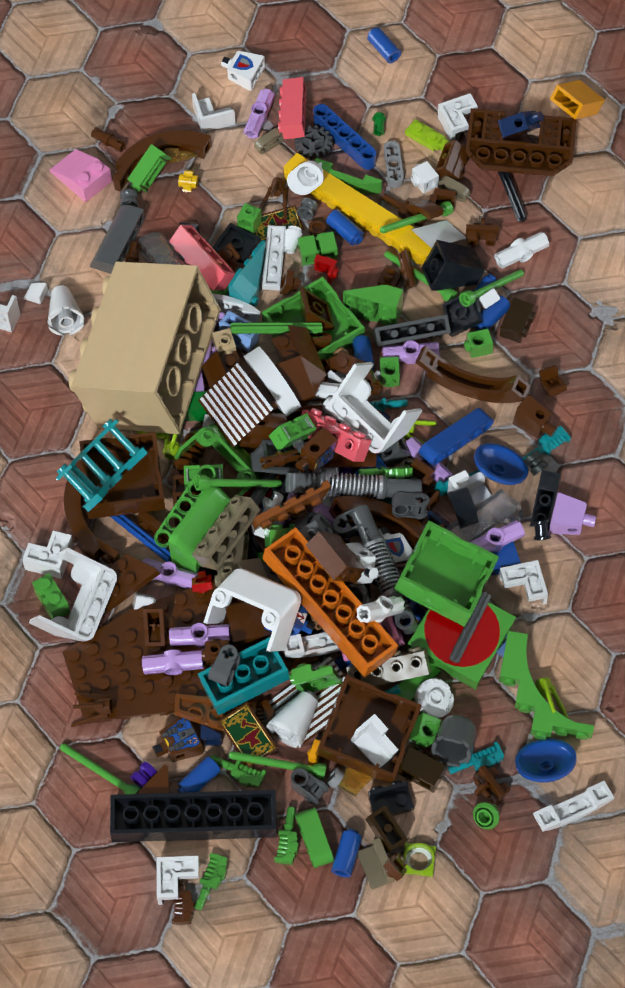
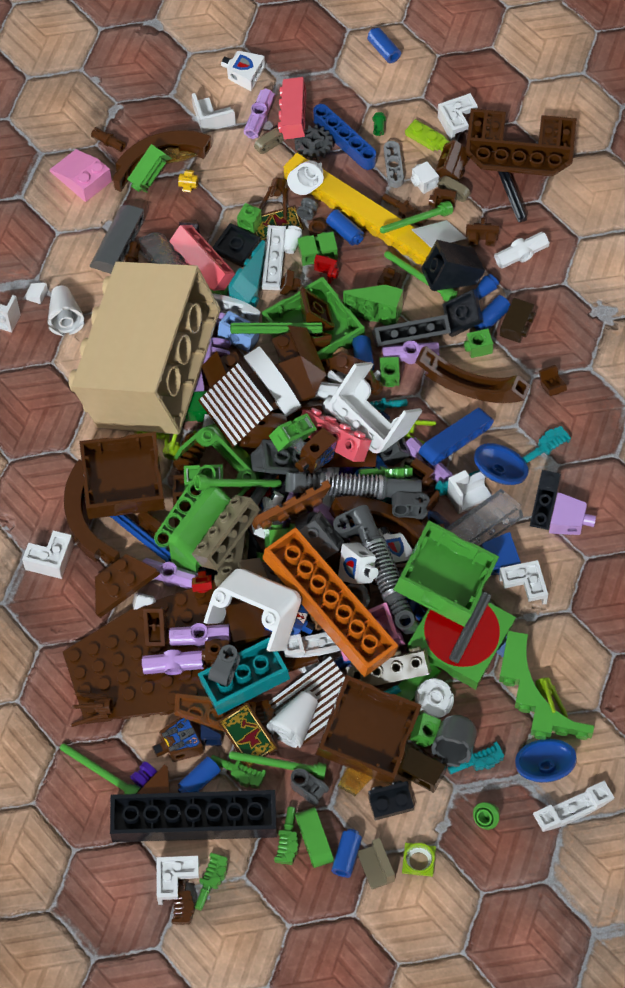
(51, 597): bright green piece -> none
(90, 603): white windscreen -> none
(97, 493): teal fence -> none
(129, 197): dark grey wheel -> none
(223, 342): tan brick -> none
(231, 257): reddish brown plate -> none
(279, 458): reddish brown pin -> none
(309, 679): bright green plate -> none
(312, 757): light orange tile -> none
(335, 557): reddish brown brick -> none
(335, 777): light grey tile -> none
(368, 185): bright green slope -> none
(373, 742): white panel -> none
(380, 609): white piece -> none
(386, 829): dark brown brick -> none
(395, 866): reddish brown plate -> none
(406, 269): reddish brown pin -> none
(426, 208): reddish brown slope -> none
(463, 507): black slope -> none
(469, 297): bright green piece -> none
(488, 786): reddish brown hips -> none
(489, 298): white slope -> none
(504, 534): lavender piece -> none
(524, 121): dark blue torso -> none
(533, 418): reddish brown torso -> none
(535, 462): pearl dark grey wheel -> none
(541, 529): black bush -> none
(577, 99): light orange brick -> none

